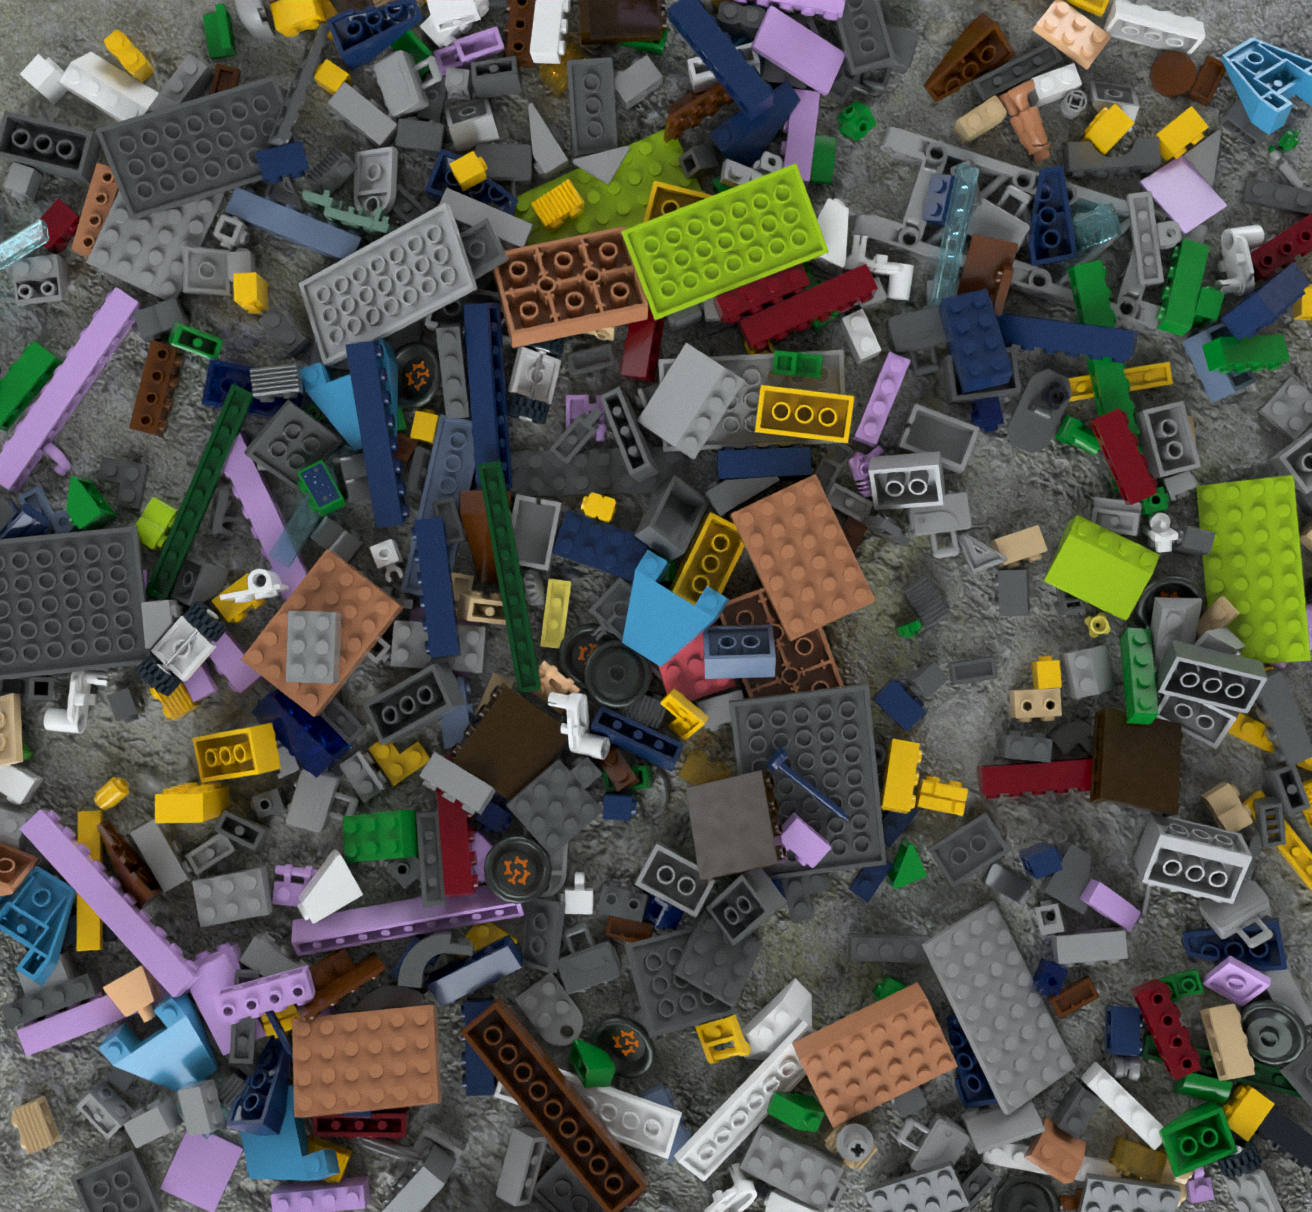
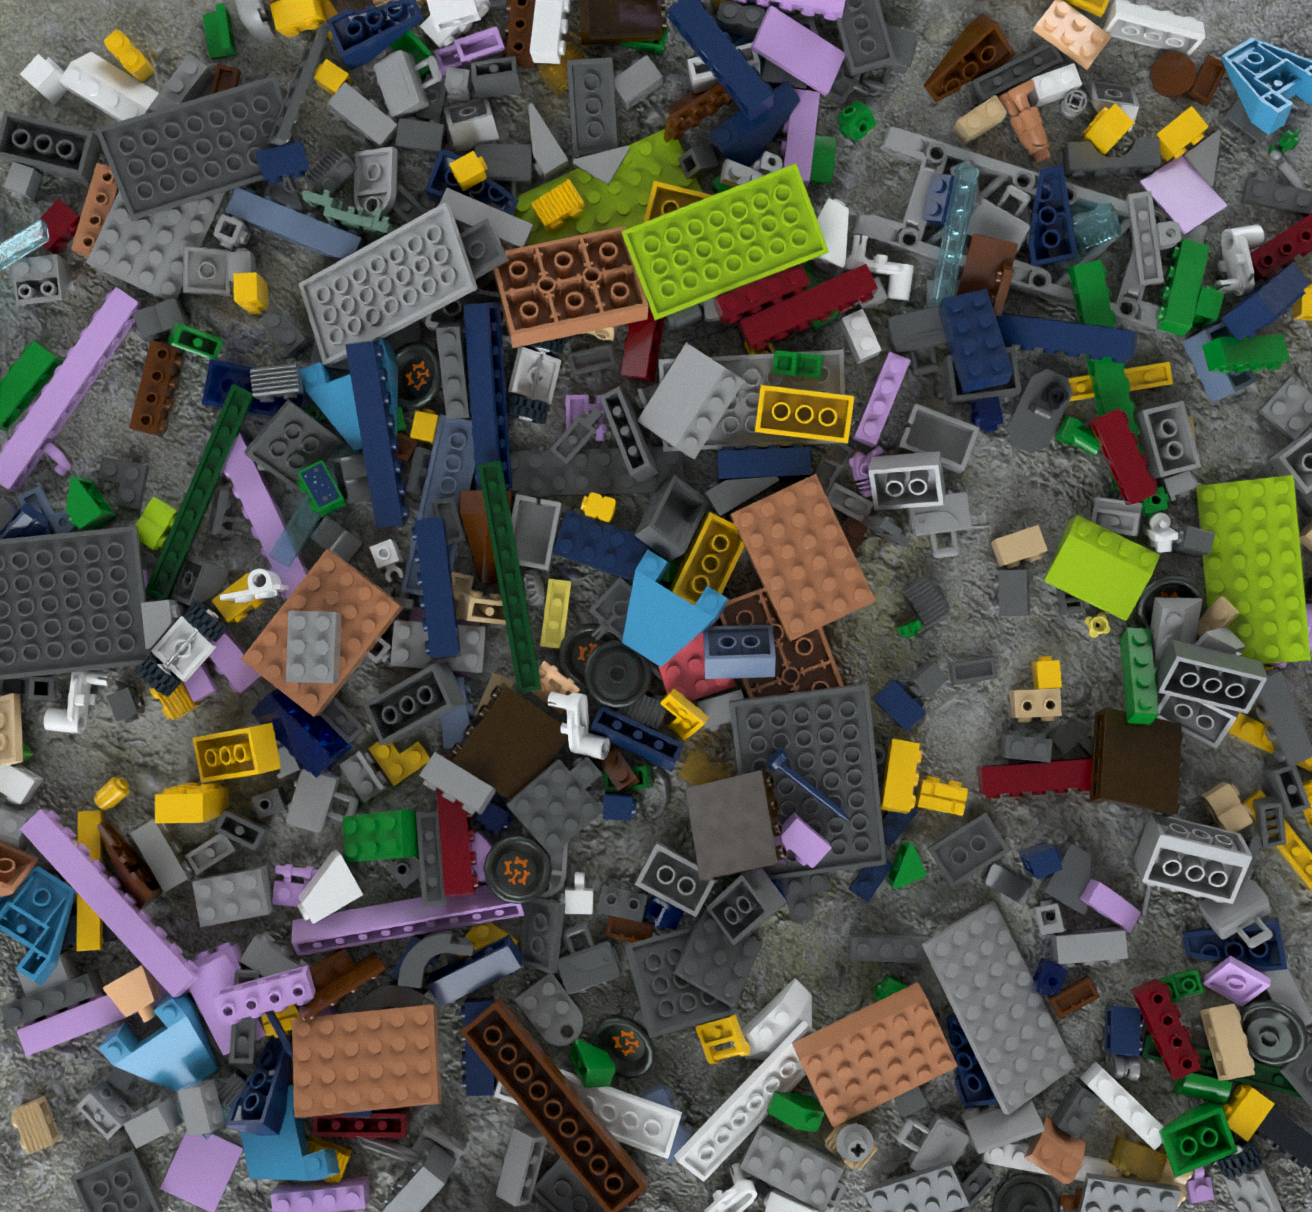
(978, 554): light grey tile -> none
(1087, 671): light grey slope -> none

